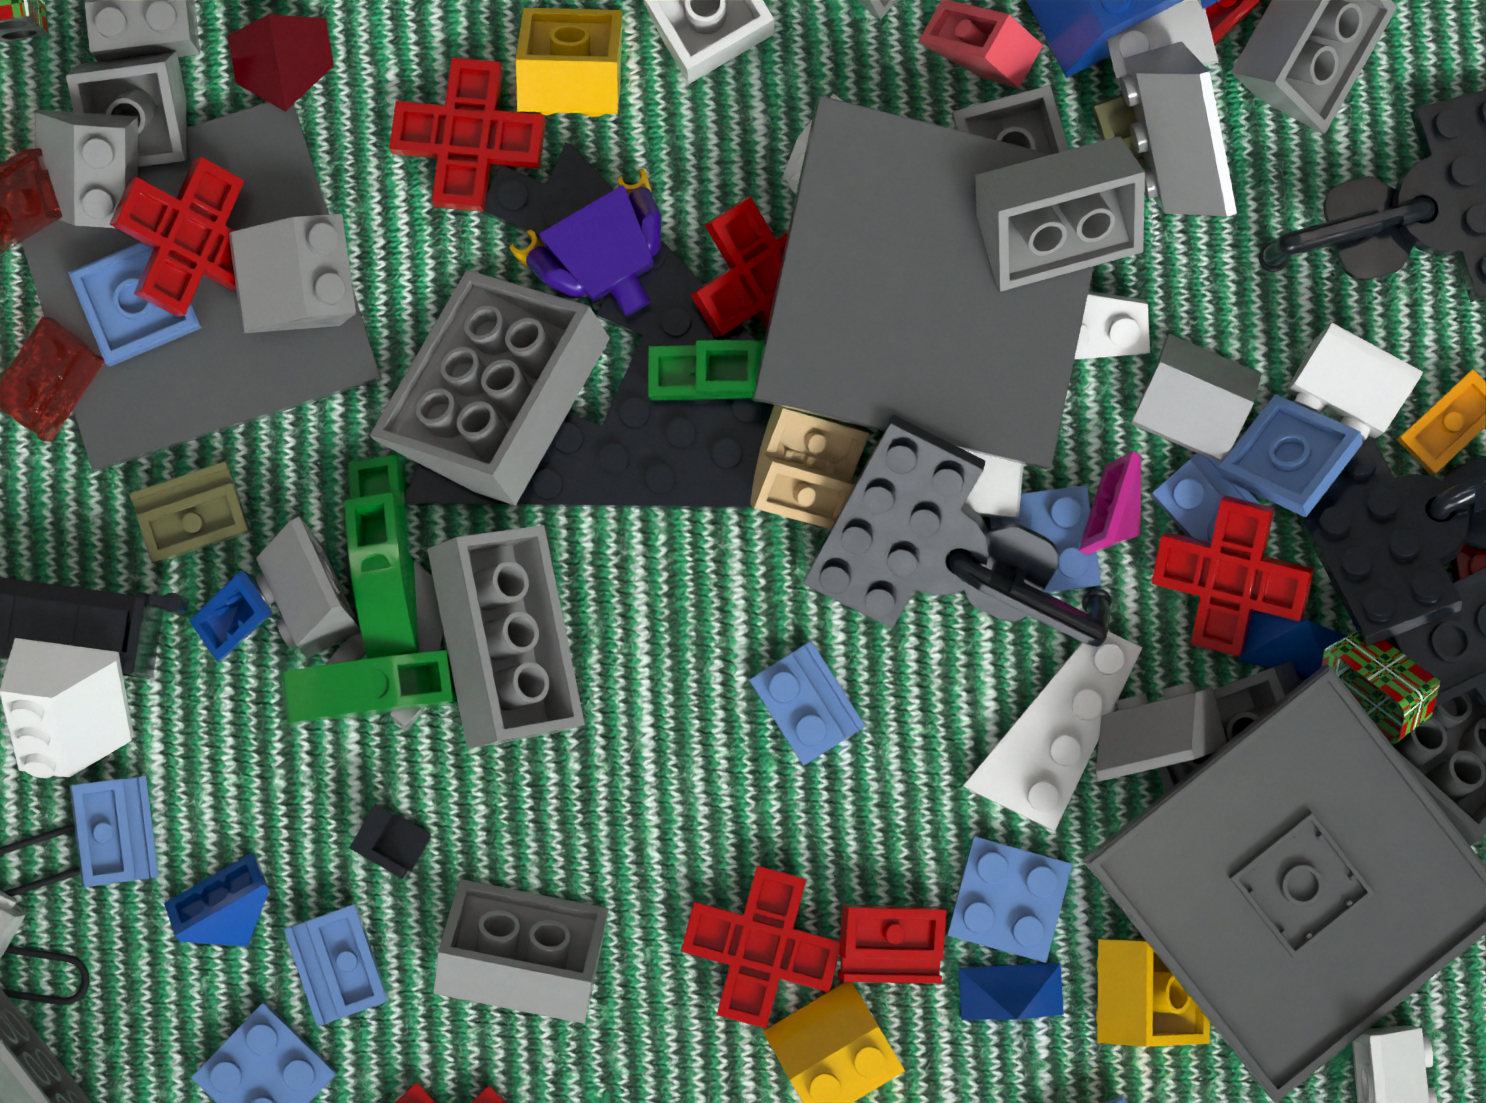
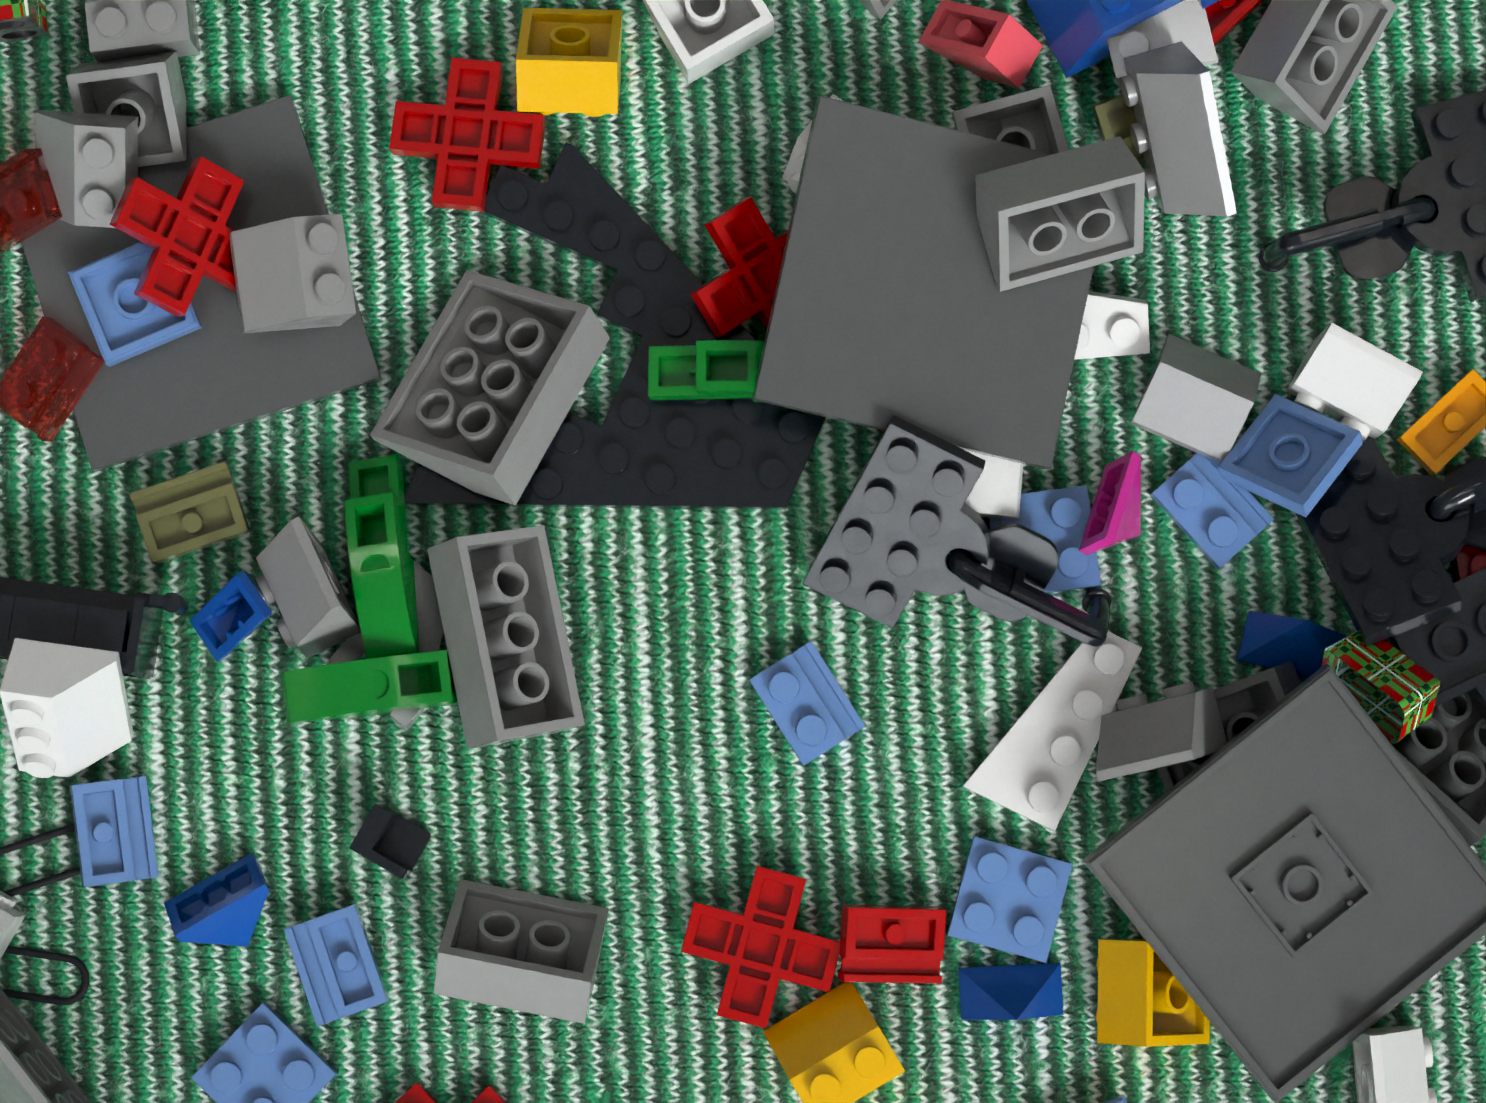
(281, 57): dark red slope -> none
(601, 247): dark purple torso -> none
(806, 466): tan slope -> none
(1232, 576): red plate -> none

